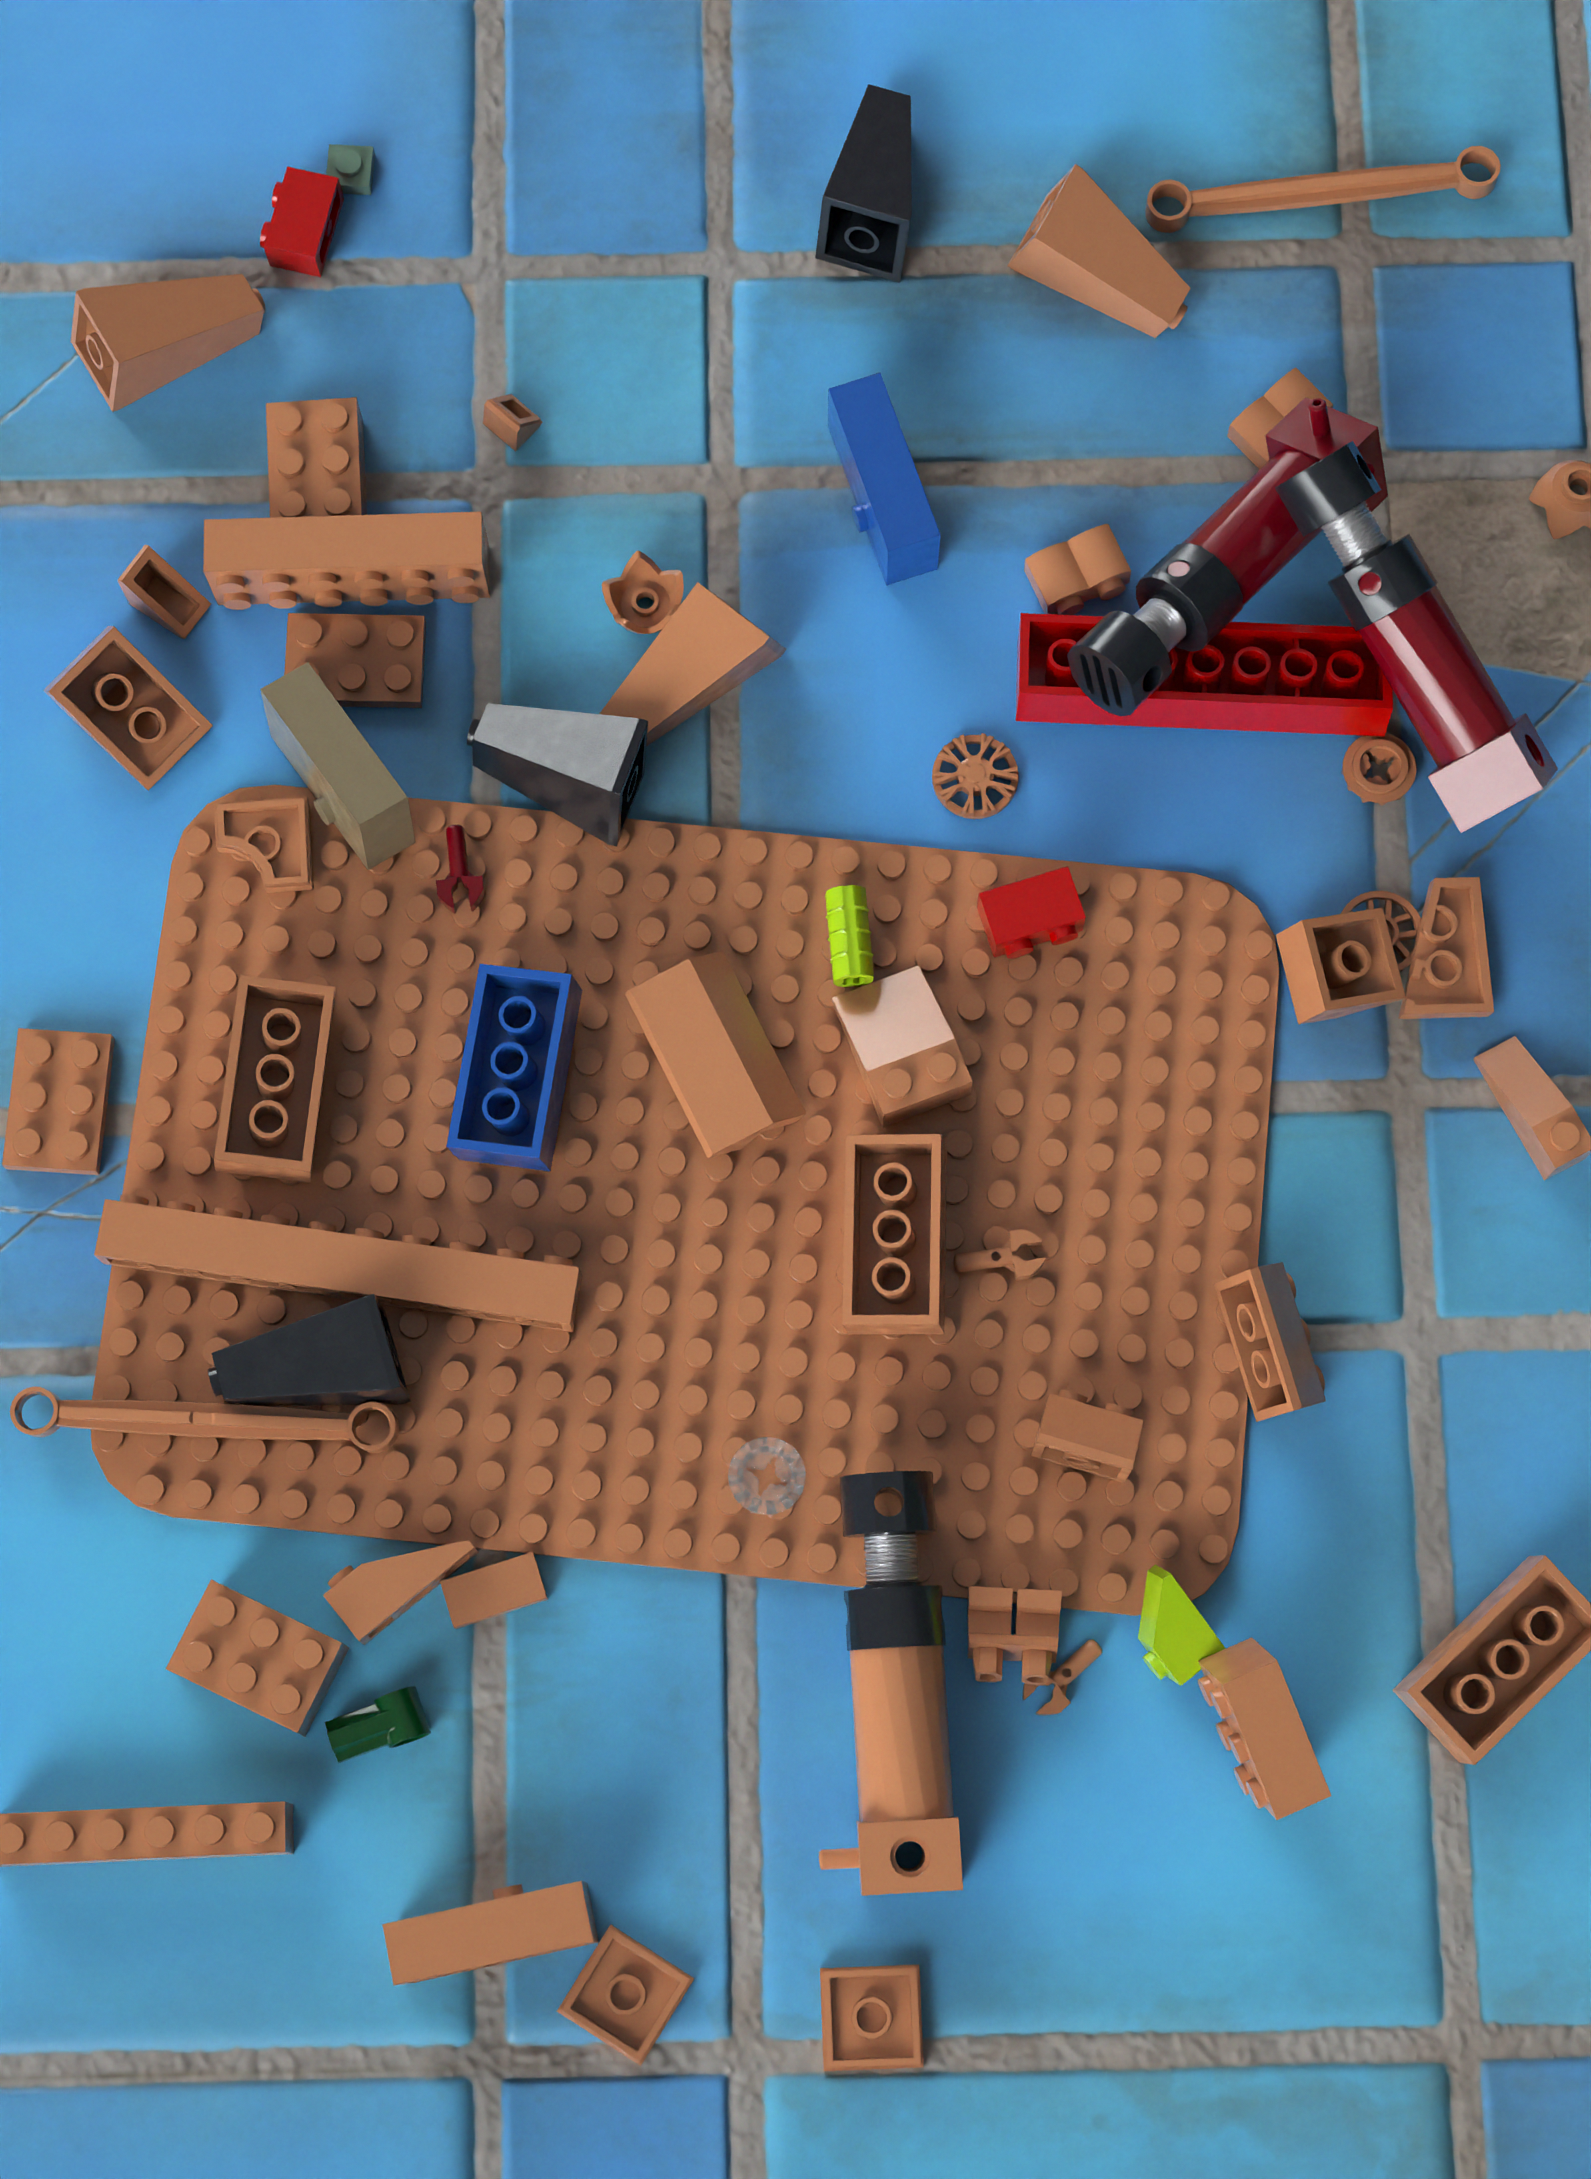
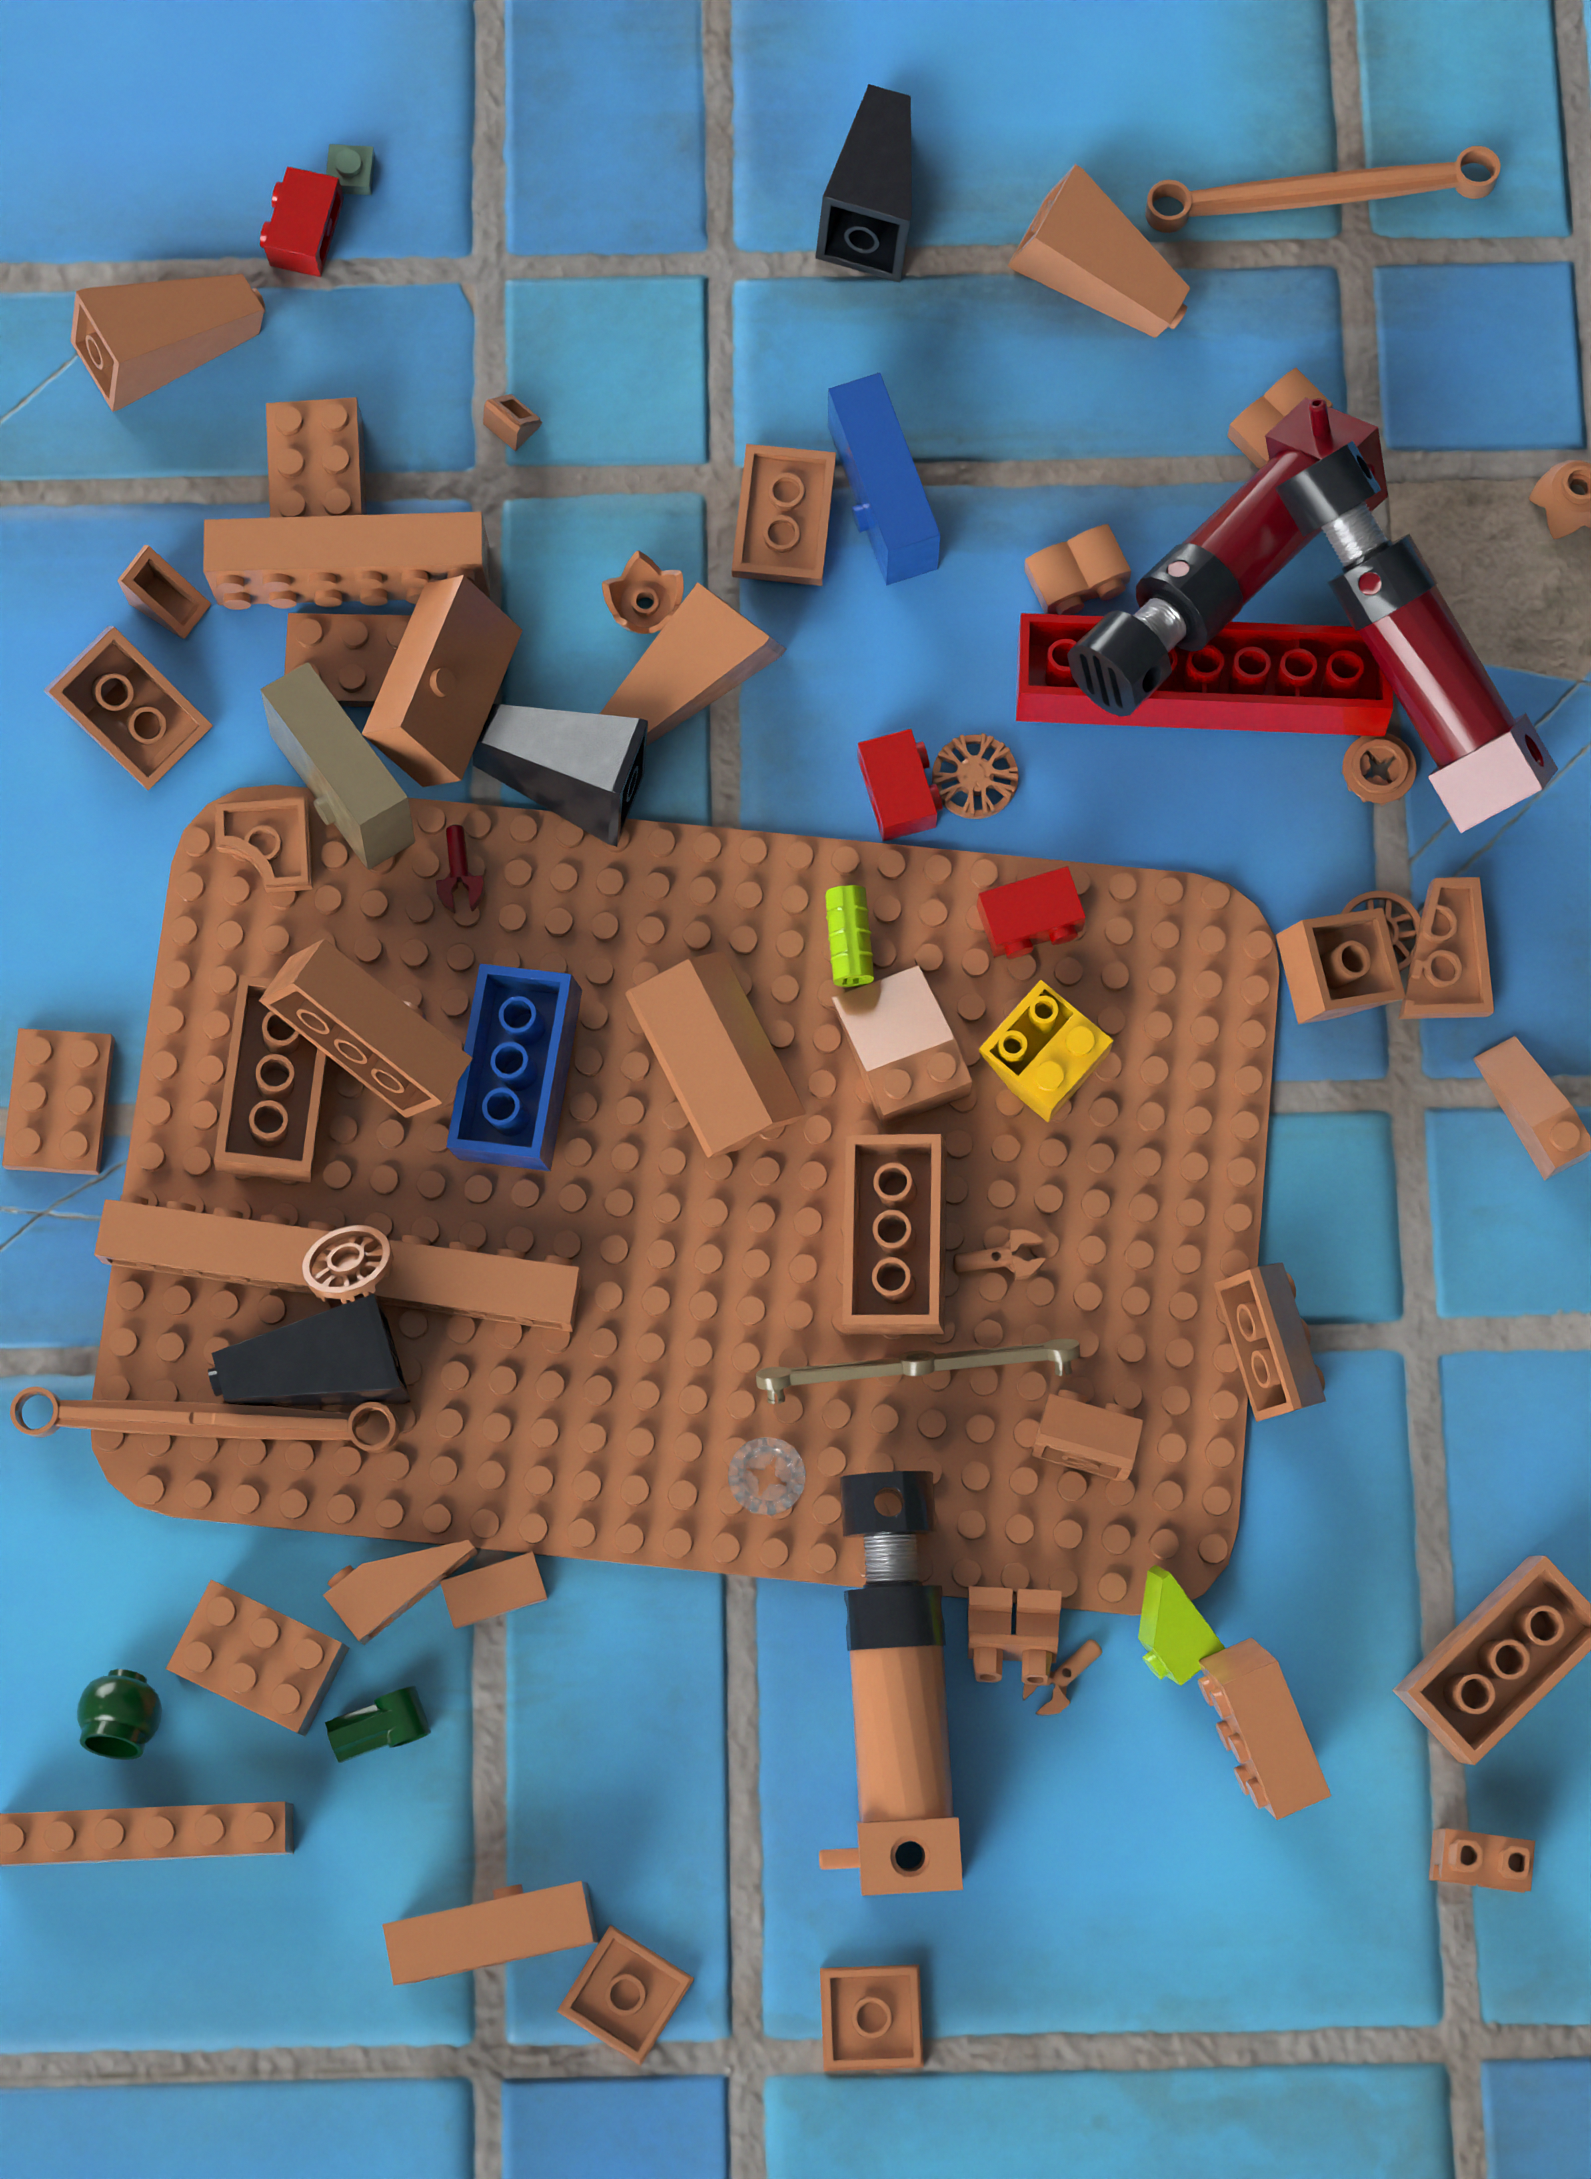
(118, 1715): none -> dark green piece
(348, 1263): none -> nougat wheel
(366, 1028): none -> nougat brick
(442, 681): none -> nougat brick
(783, 514): none -> nougat plate
(898, 784): none -> red brick
(917, 1364): none -> dark tan piece
(1045, 1050): none -> yellow slope
(1482, 1860): none -> nougat hips

